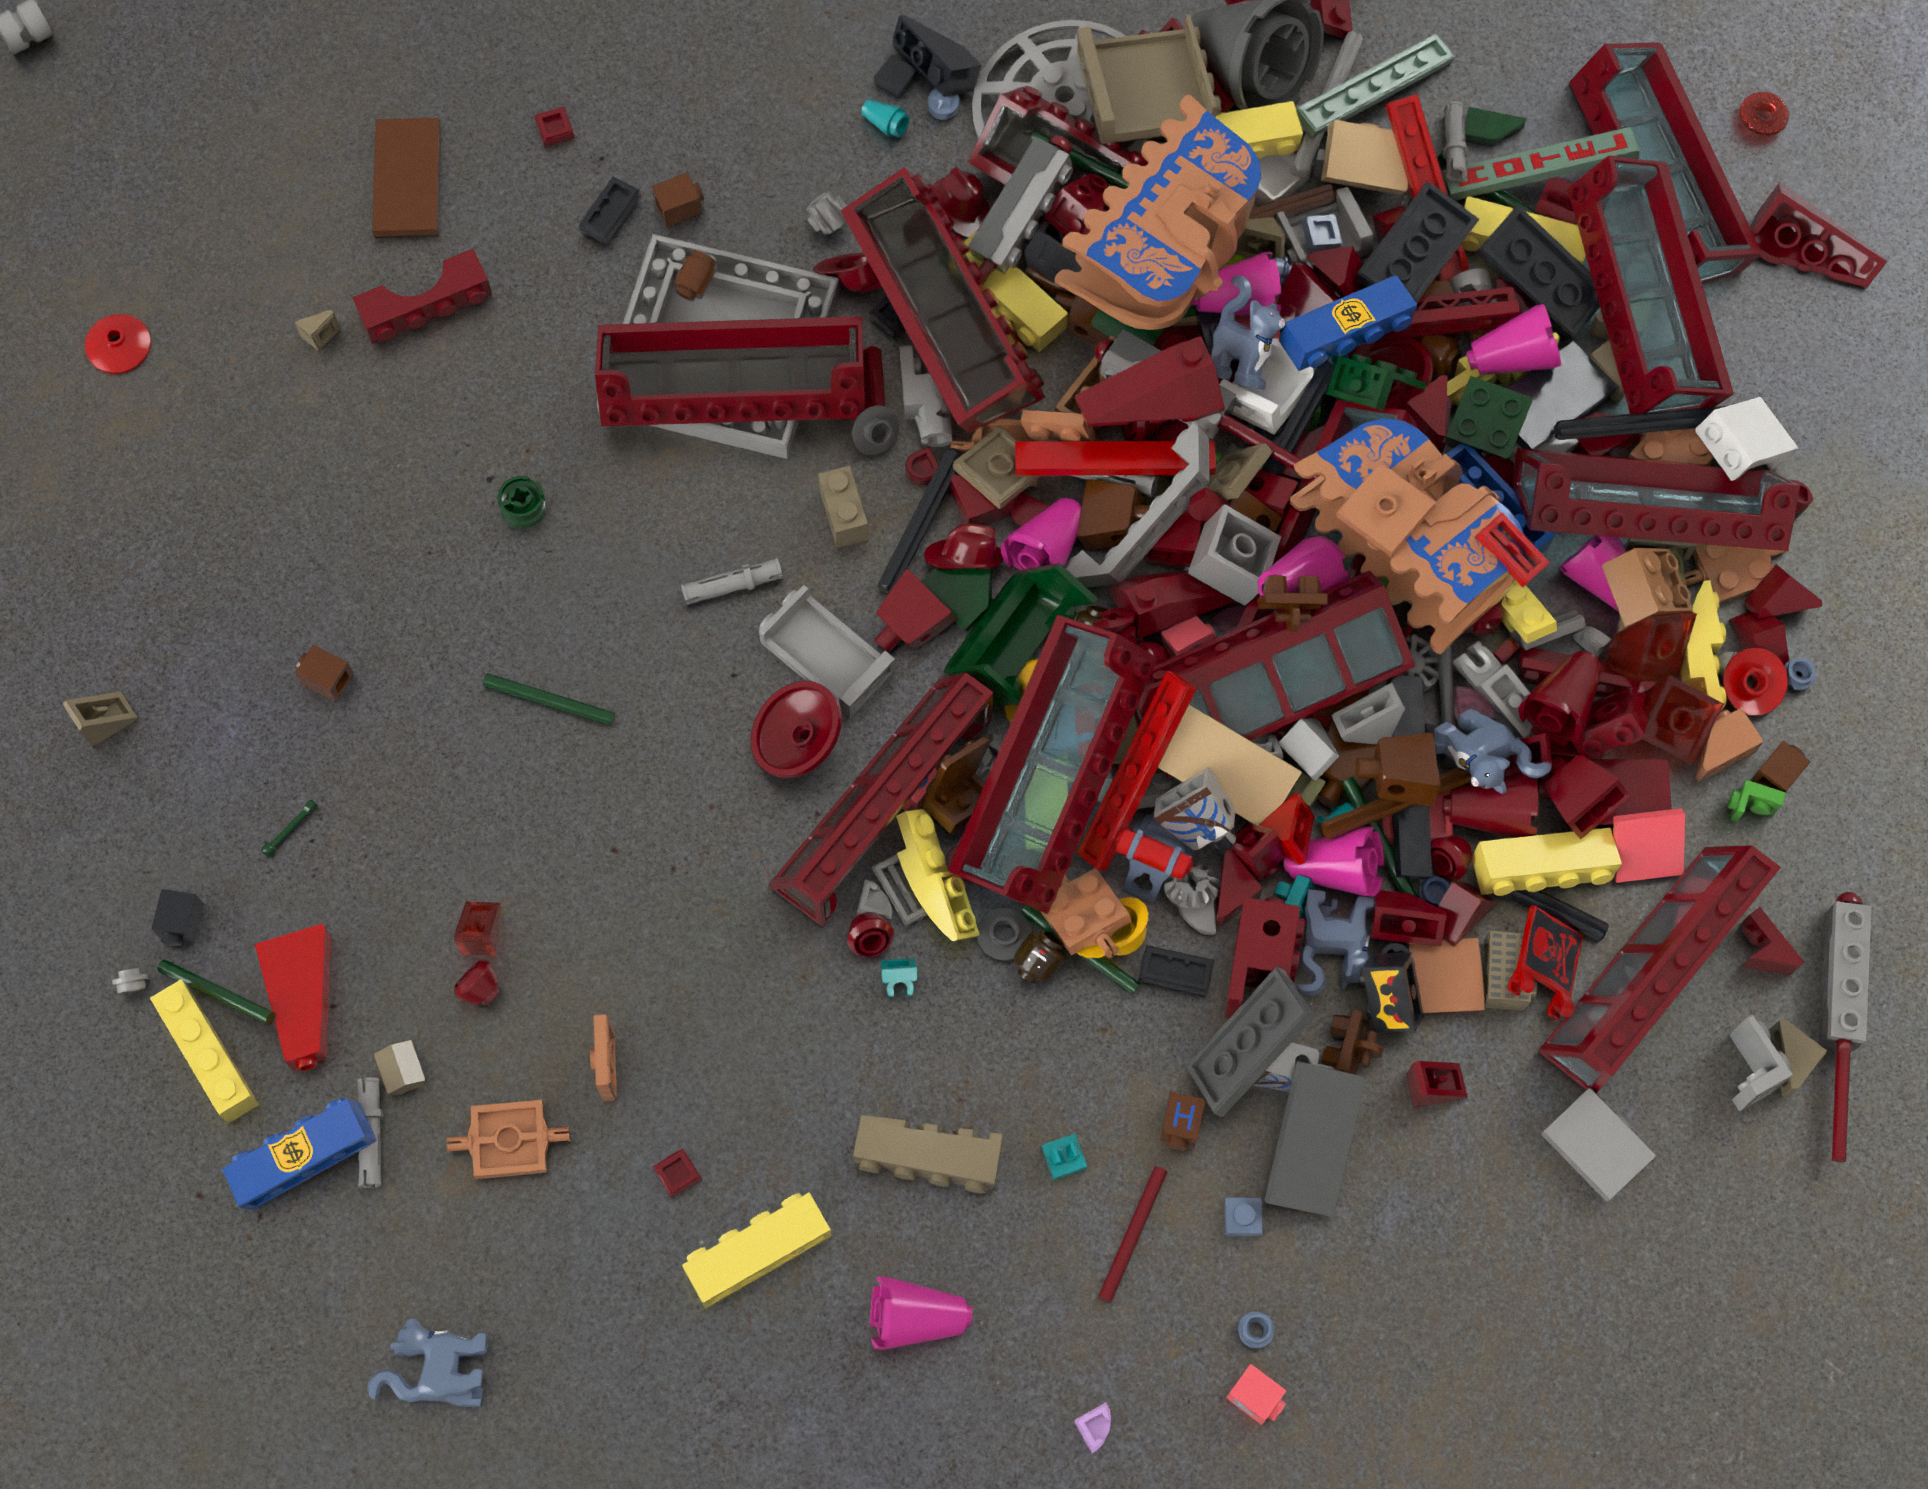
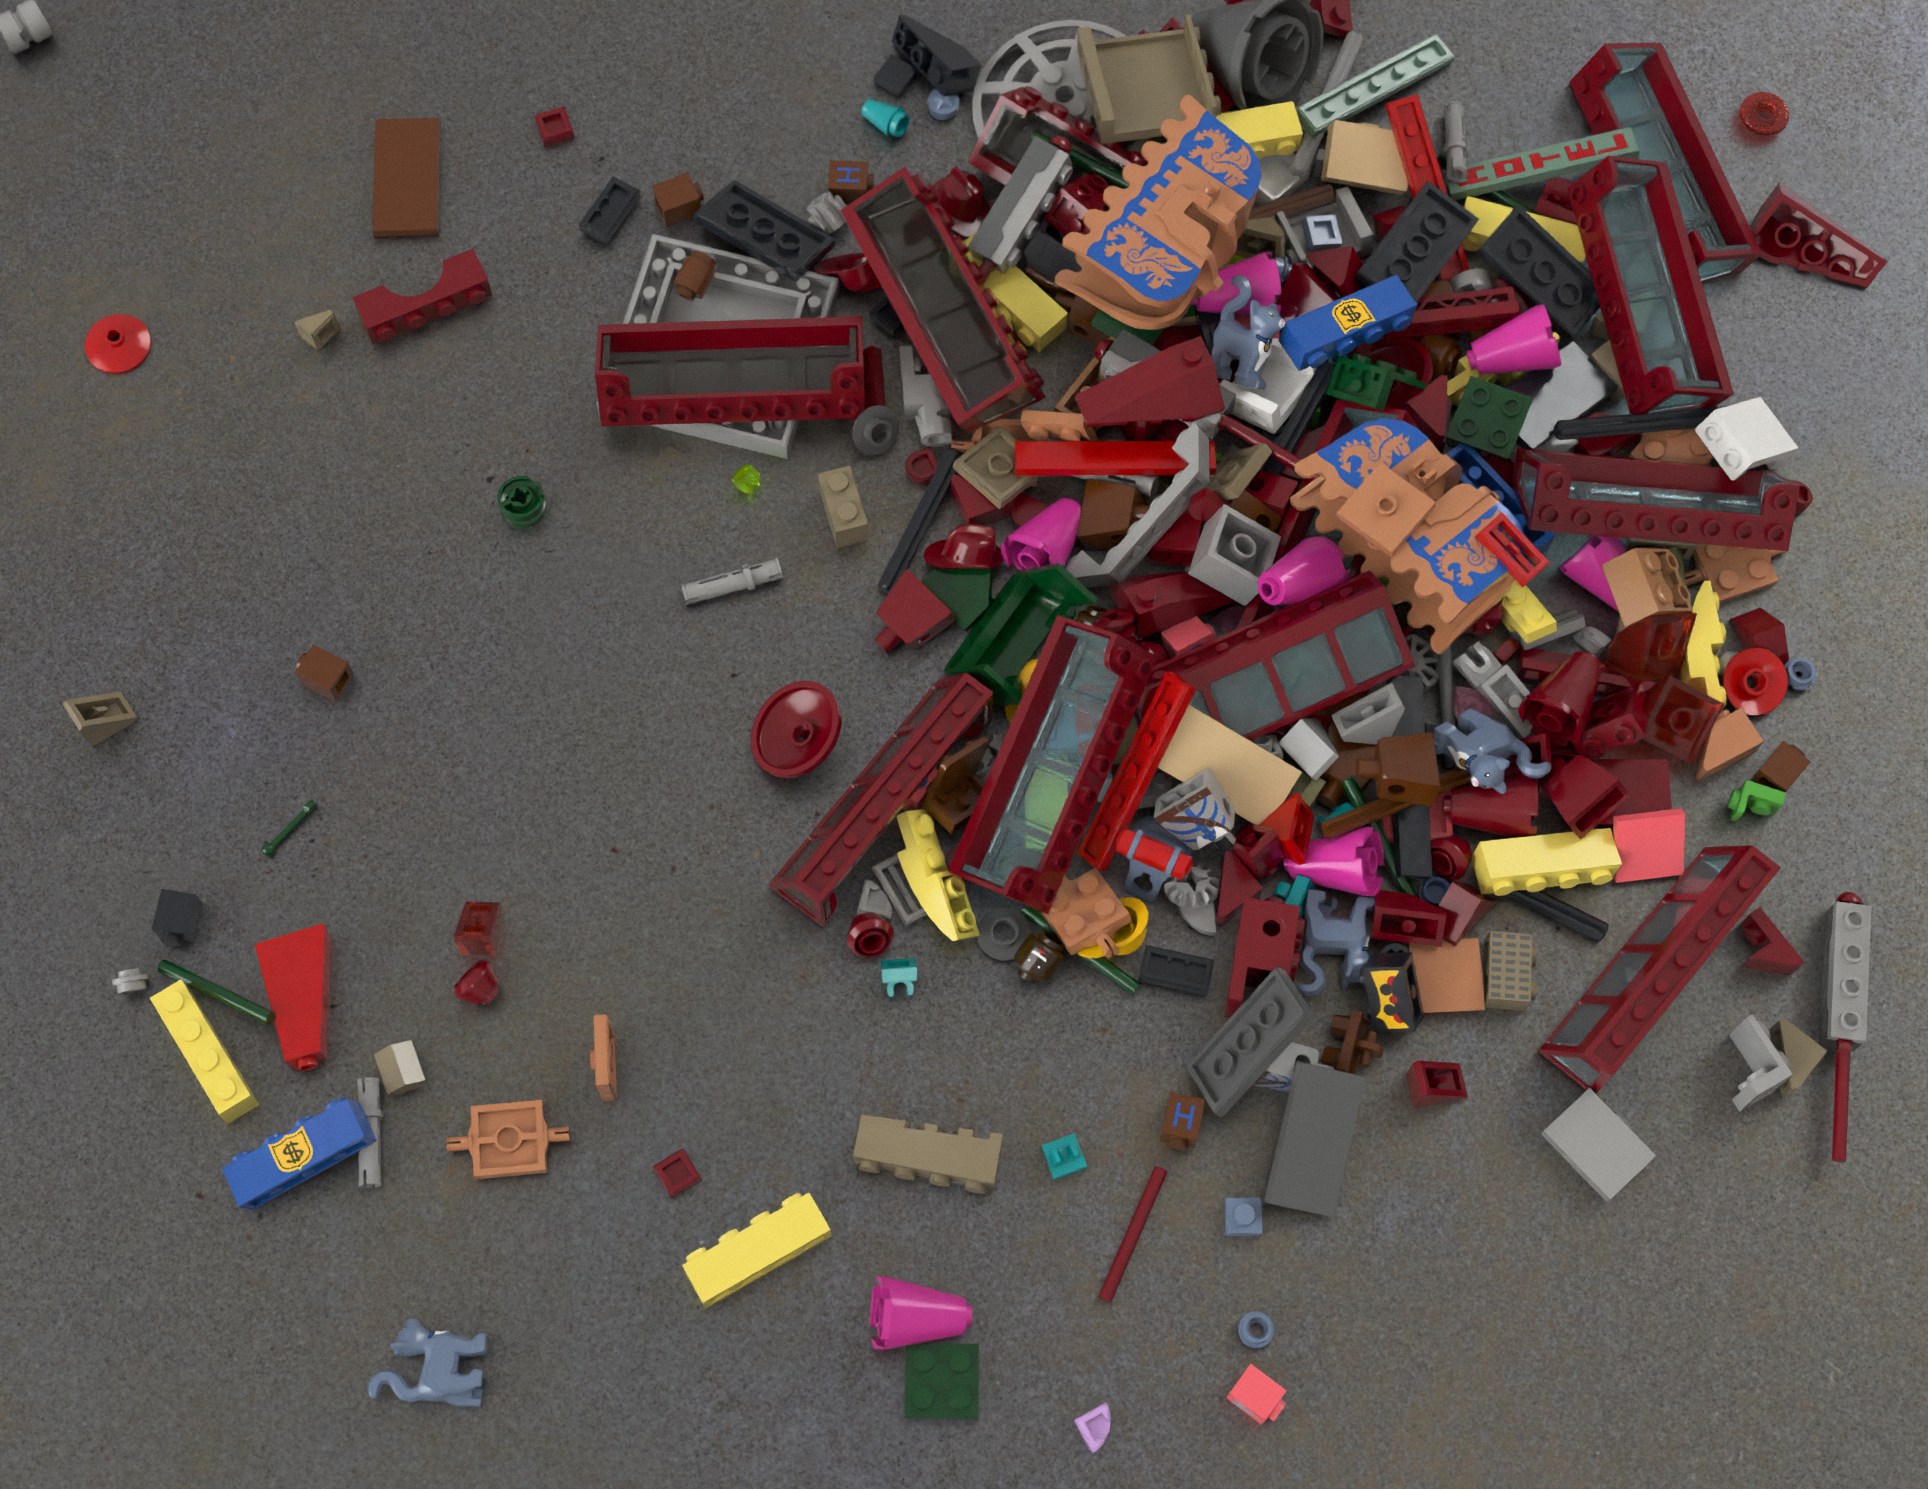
(549, 699): dark green bar -> none
(746, 478): none -> clear neon green hinge
(764, 230): none -> black tile
(825, 650): light grey panel -> none
(849, 179): none -> reddish brown brick
(942, 1381): none -> dark green plate
(1307, 598): reddish brown hips -> none
(1490, 126): dark green tile -> none
(1550, 957): red flag -> none
(1779, 595): dark red slope -> none

